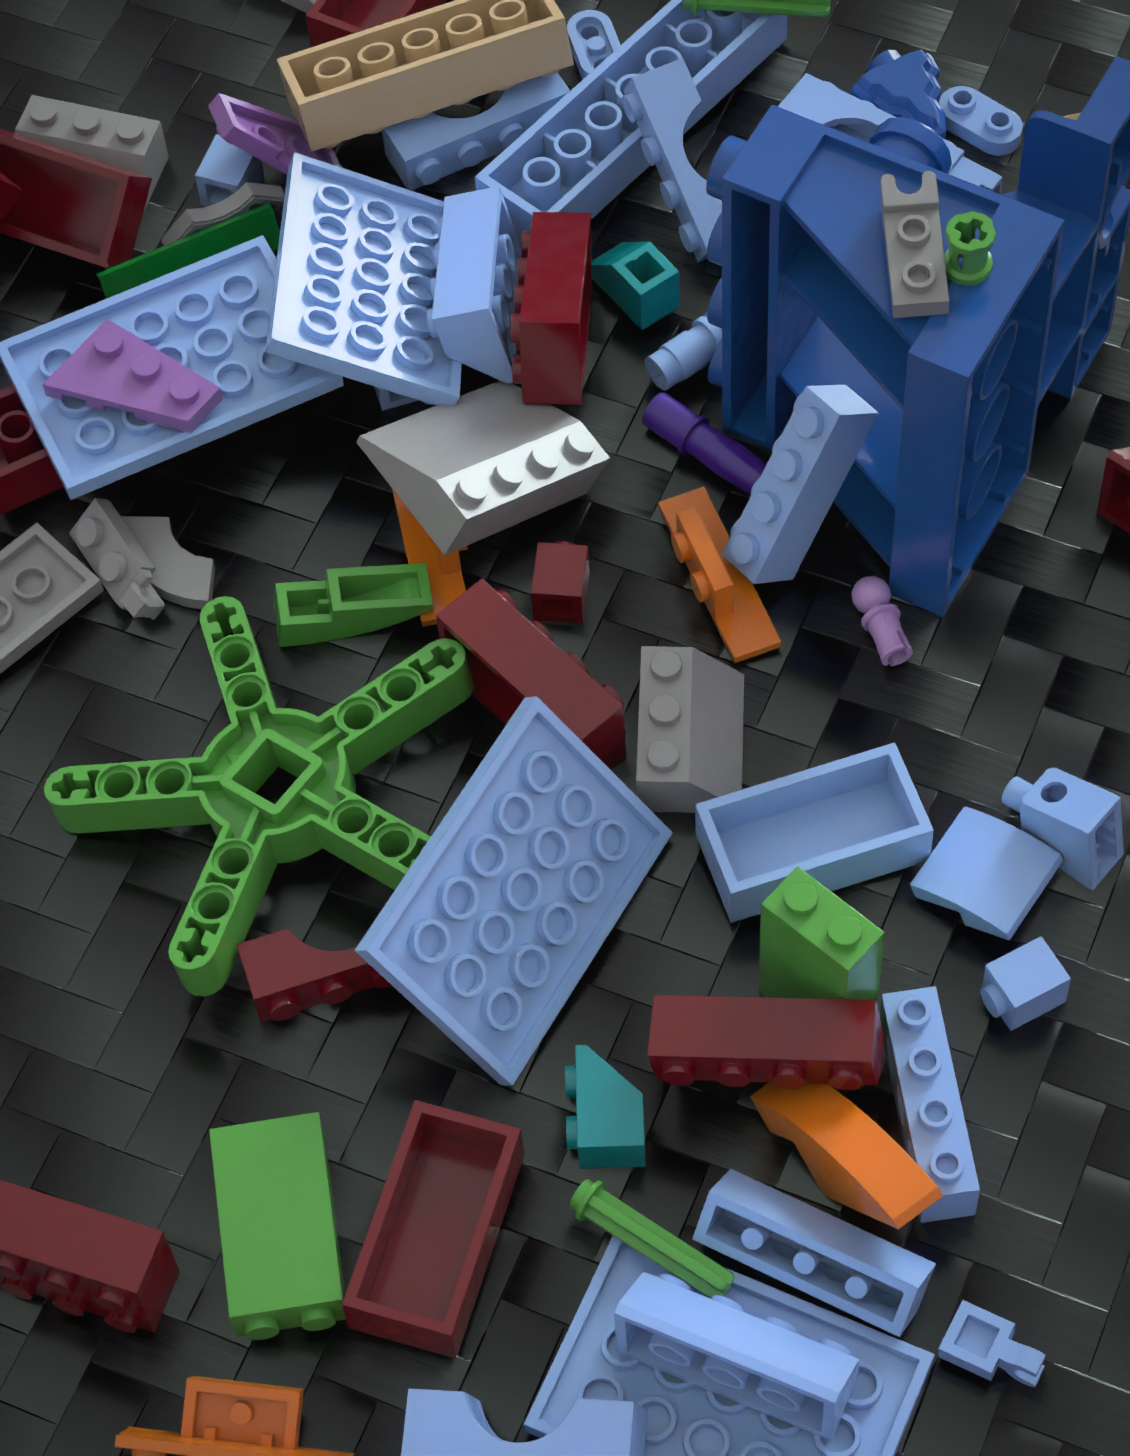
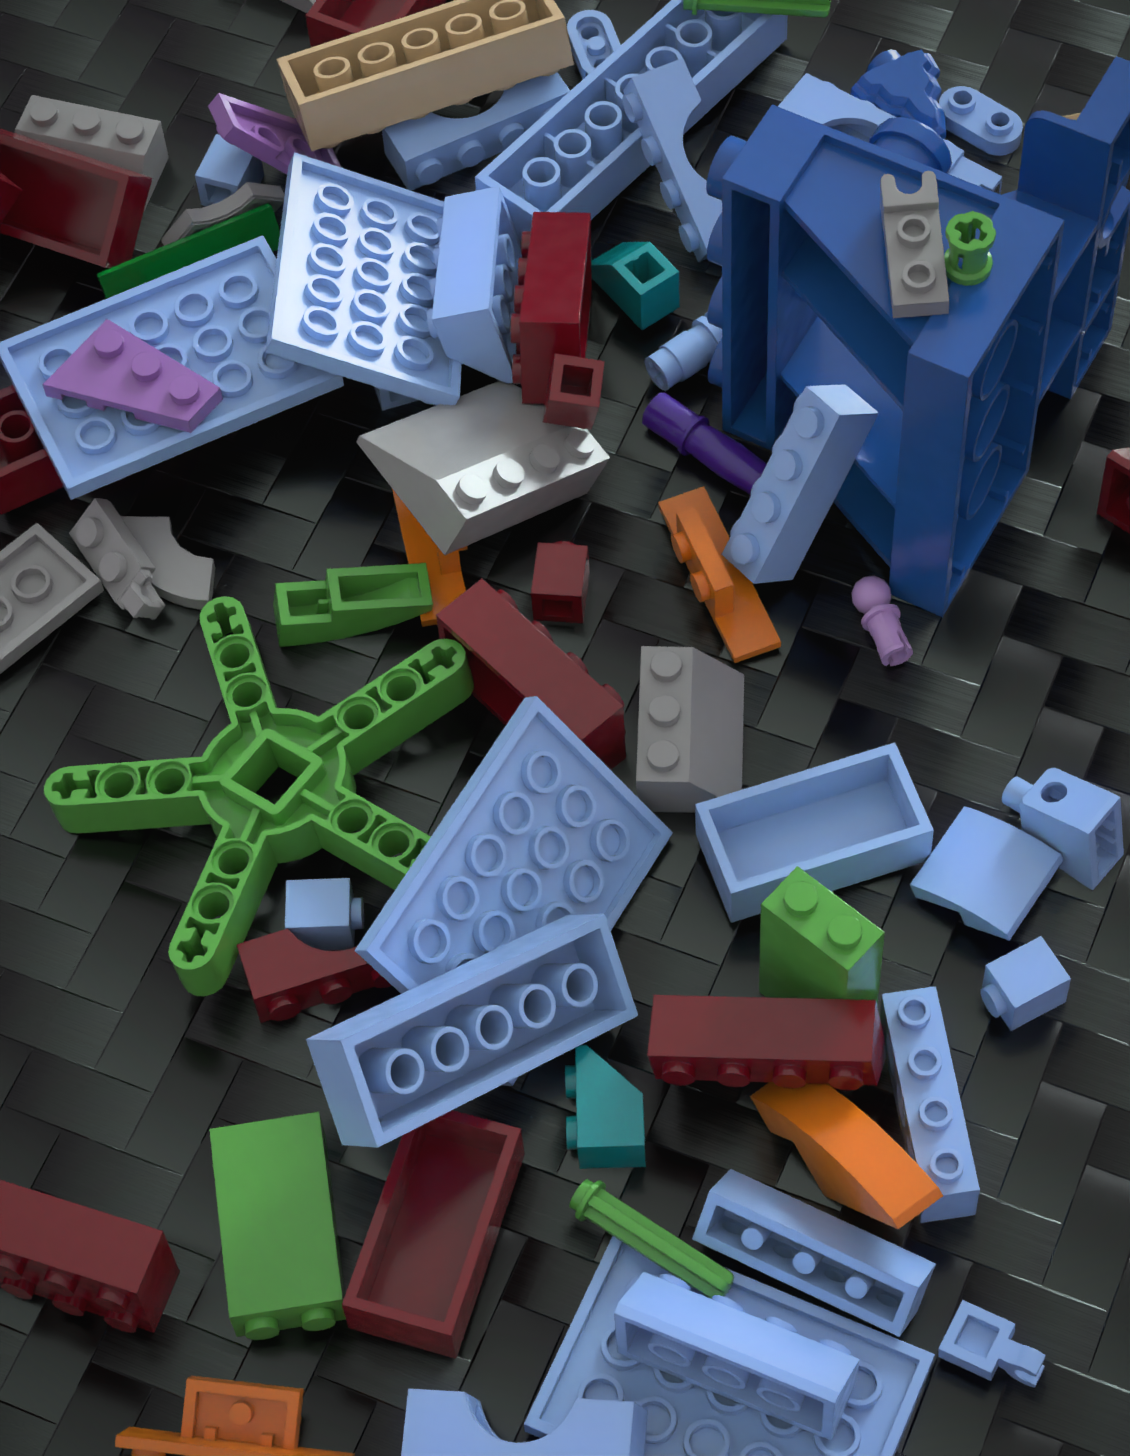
(323, 912): none -> light blue brick
(471, 1029): none -> light blue brick
(573, 391): none -> dark red brick

